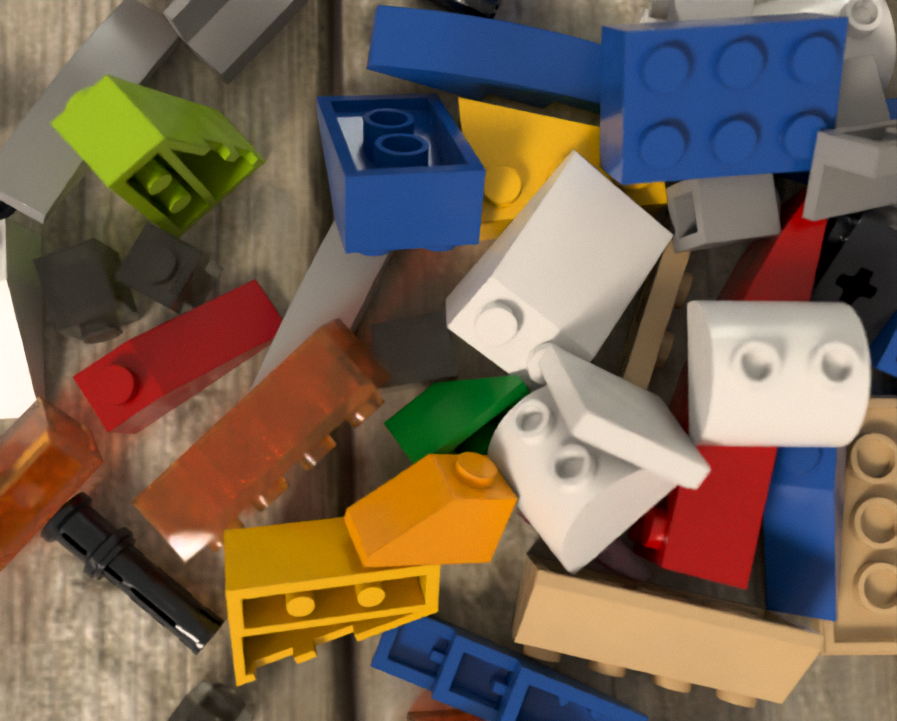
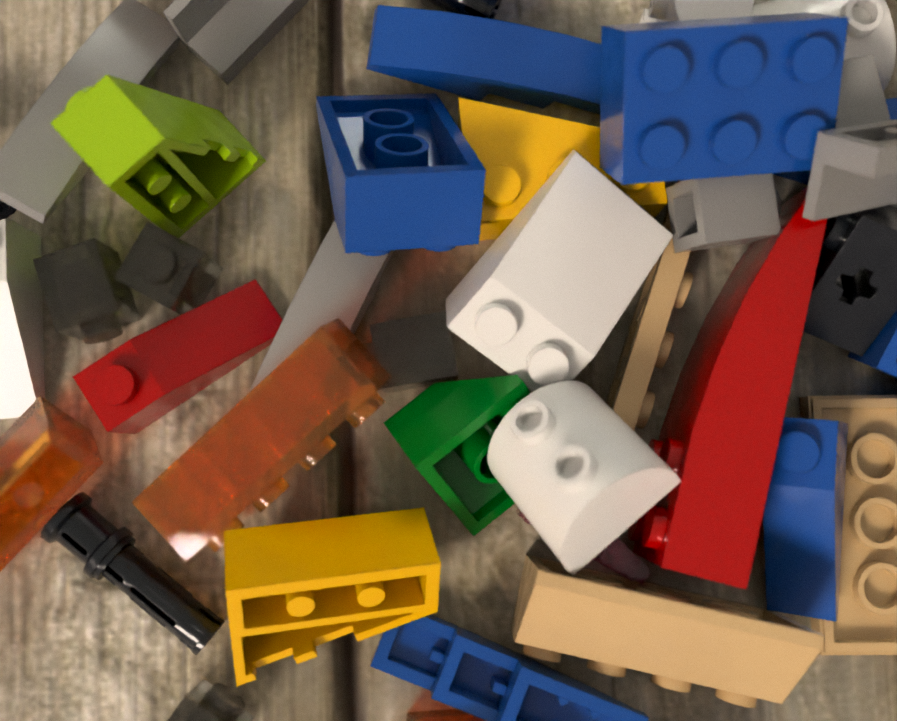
(433, 513): light orange slope -> none
(621, 418): white tile -> none
(776, 373): white brick -> none

